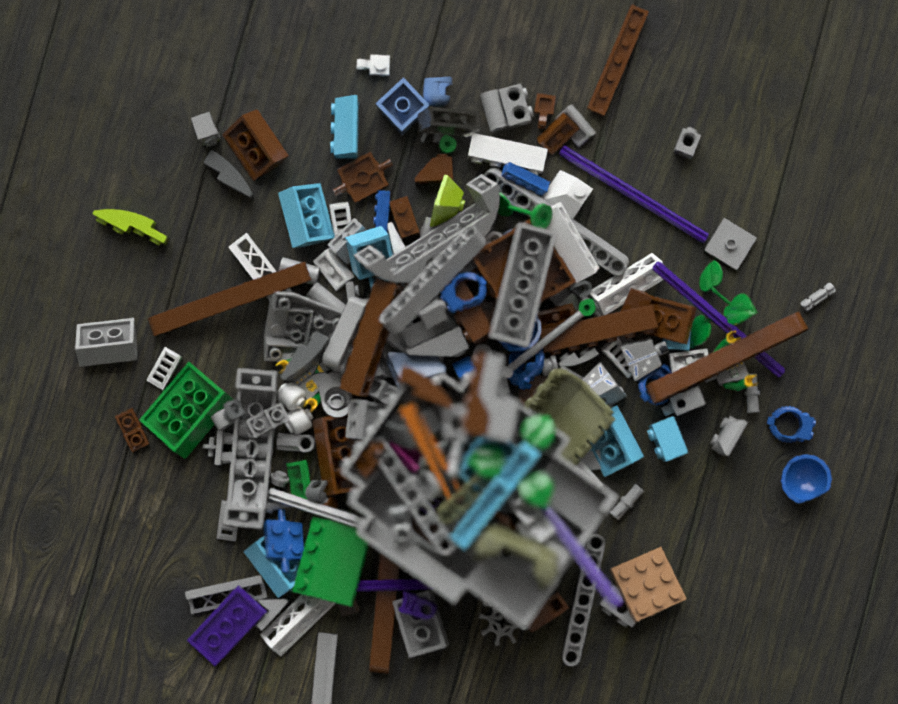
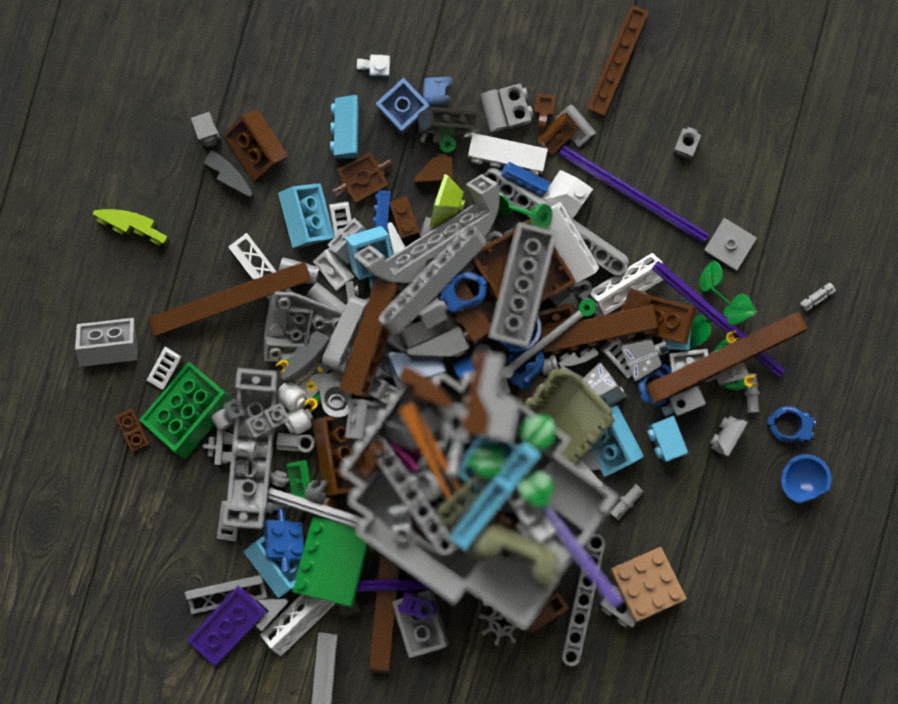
(244, 449): none -> light grey bush

